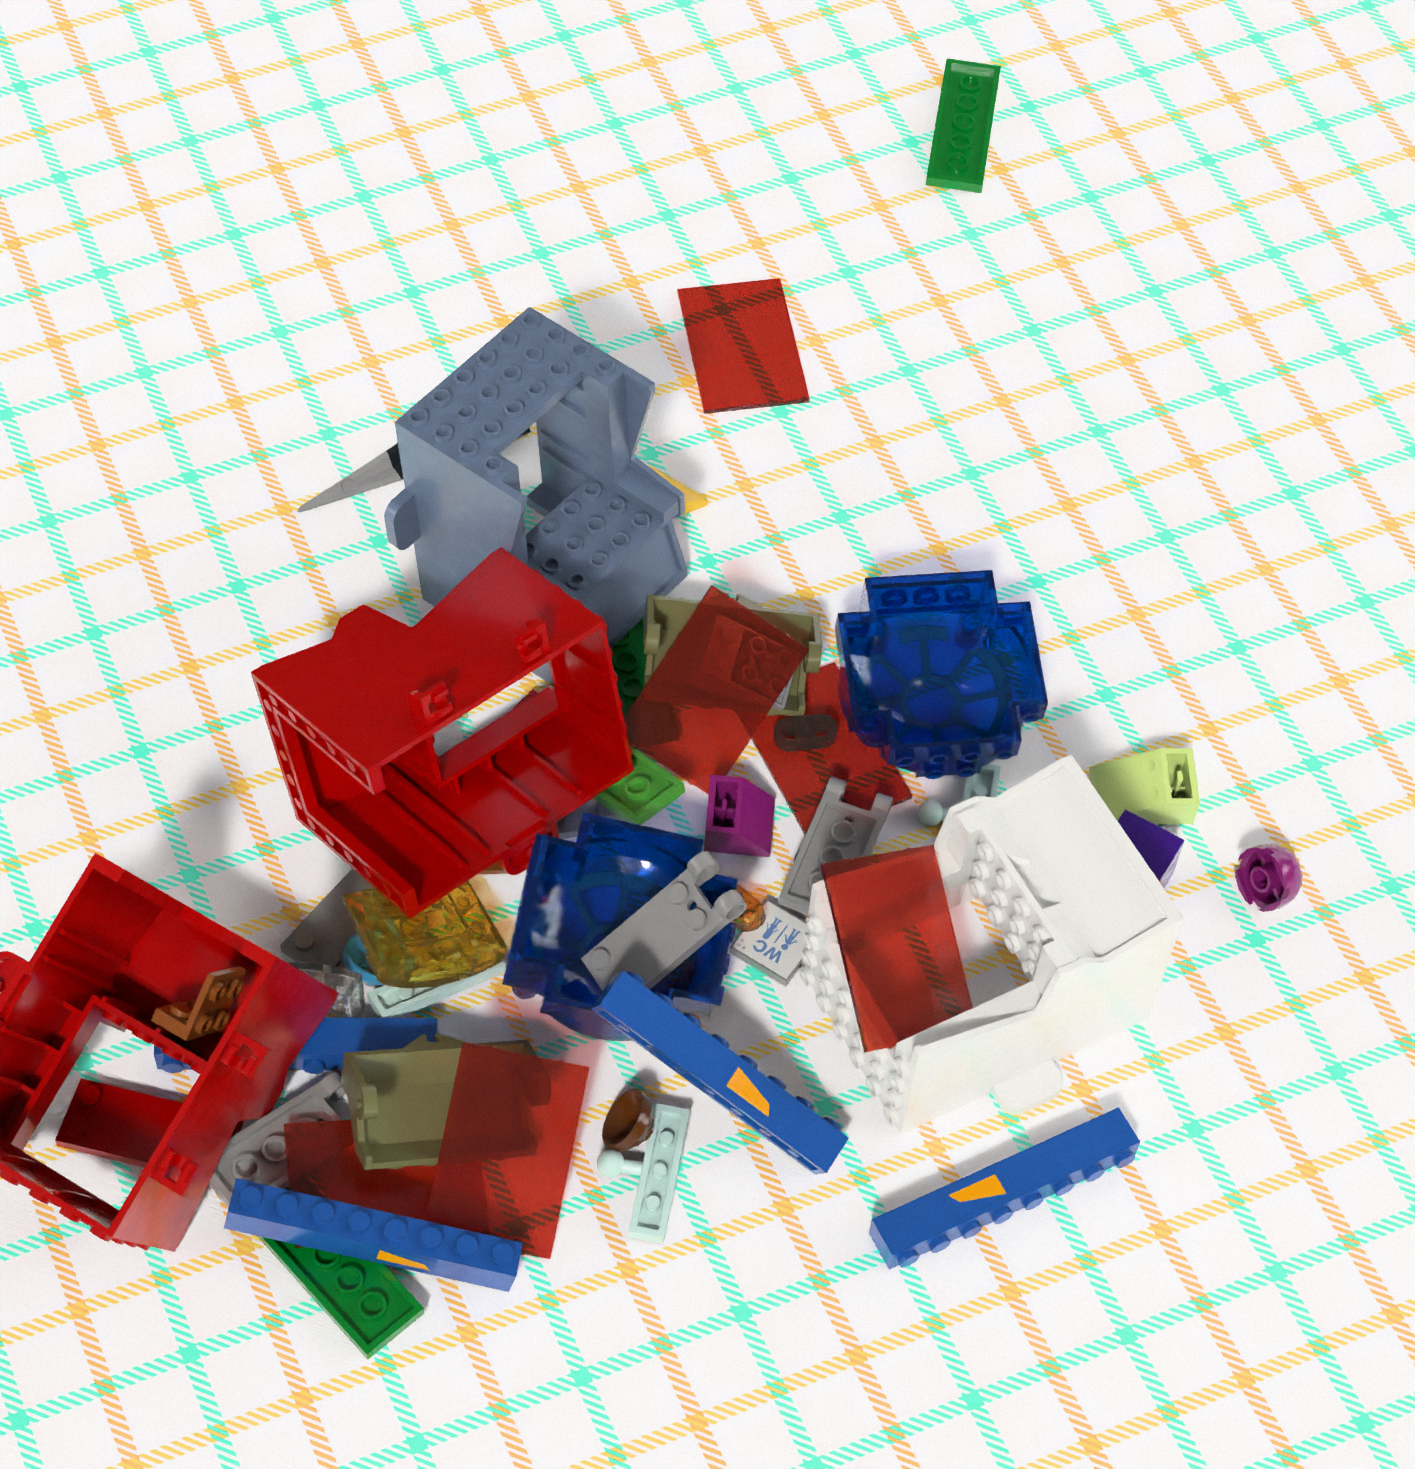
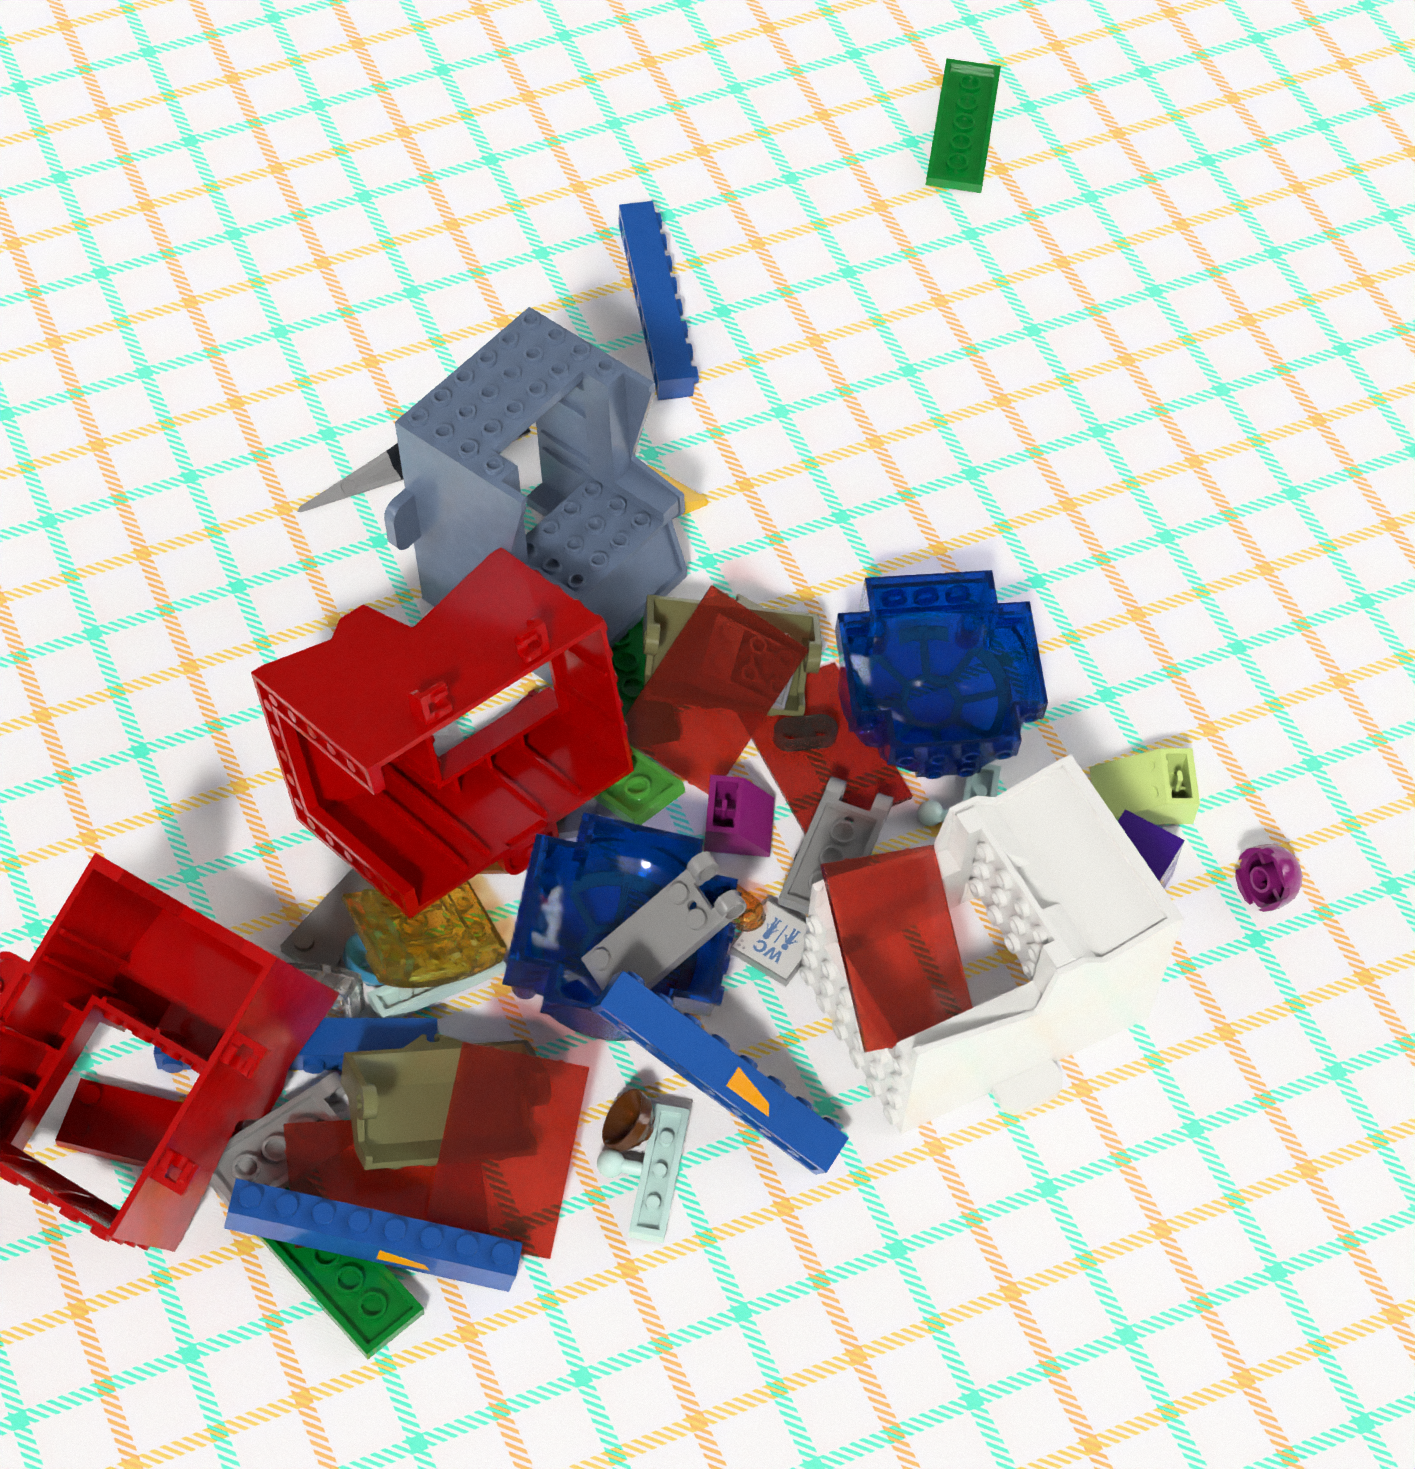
(207, 1013): dark orange bracket -> none
(656, 301): none -> blue brick
(742, 346): clear red piece -> none
(1003, 1189): blue brick -> none

